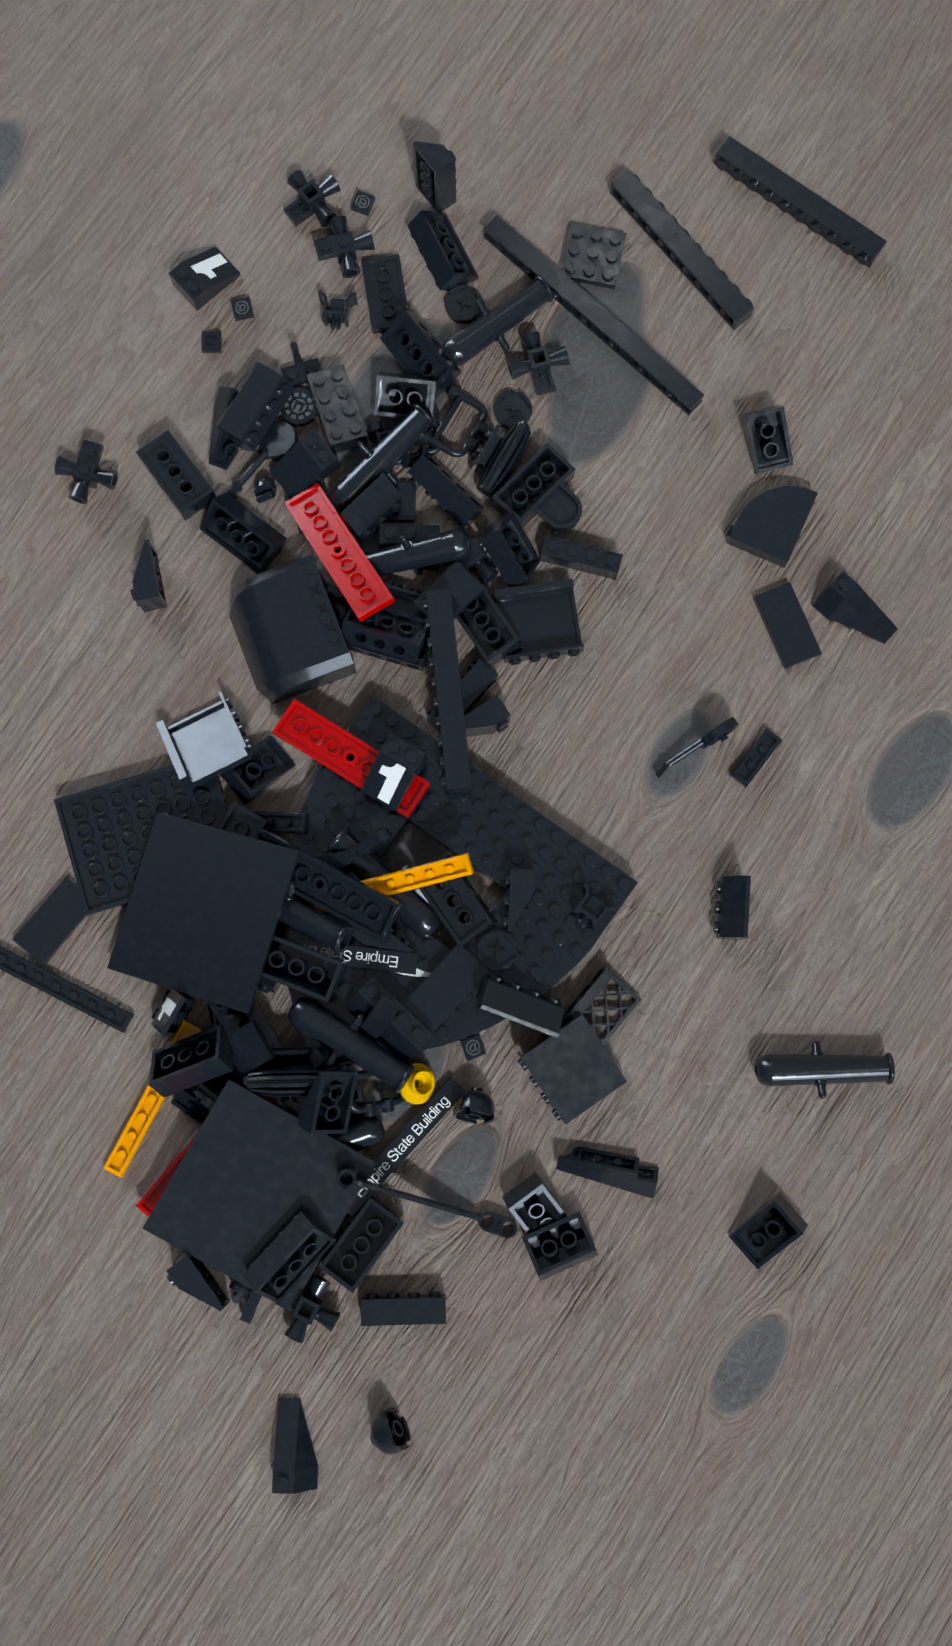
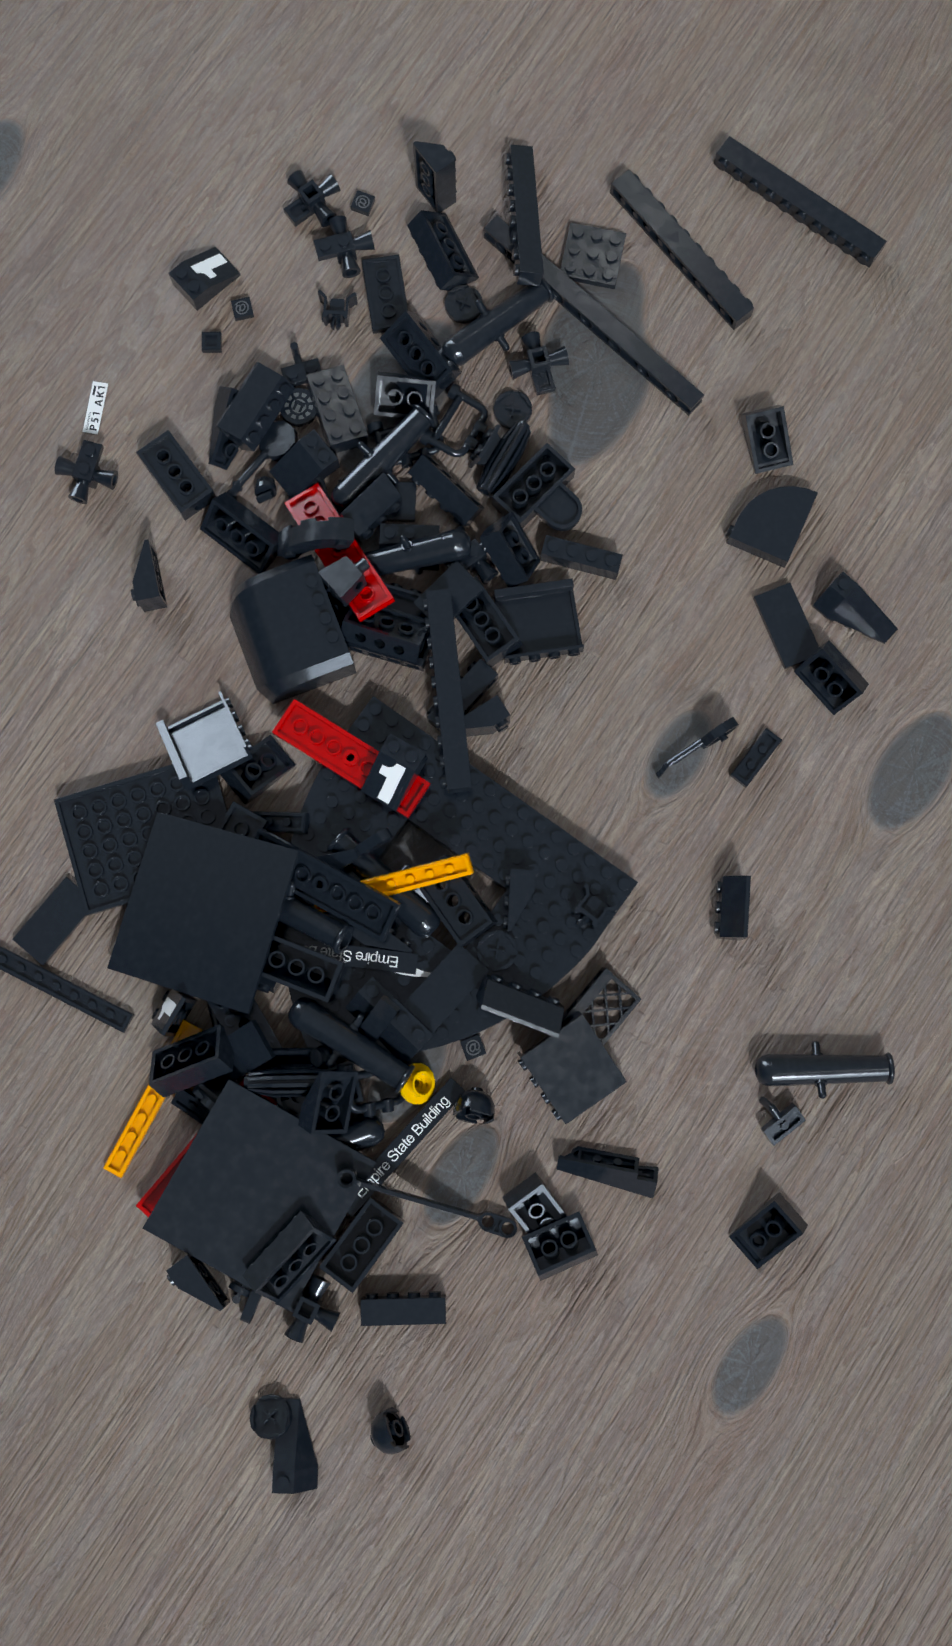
(95, 407): none -> white sticker
(270, 1417): none -> black tile
(313, 535): none -> black brick
(345, 578): none -> black torso
(524, 215): none -> black brick
(782, 1122): none -> black plate
(831, 677): none -> black slope

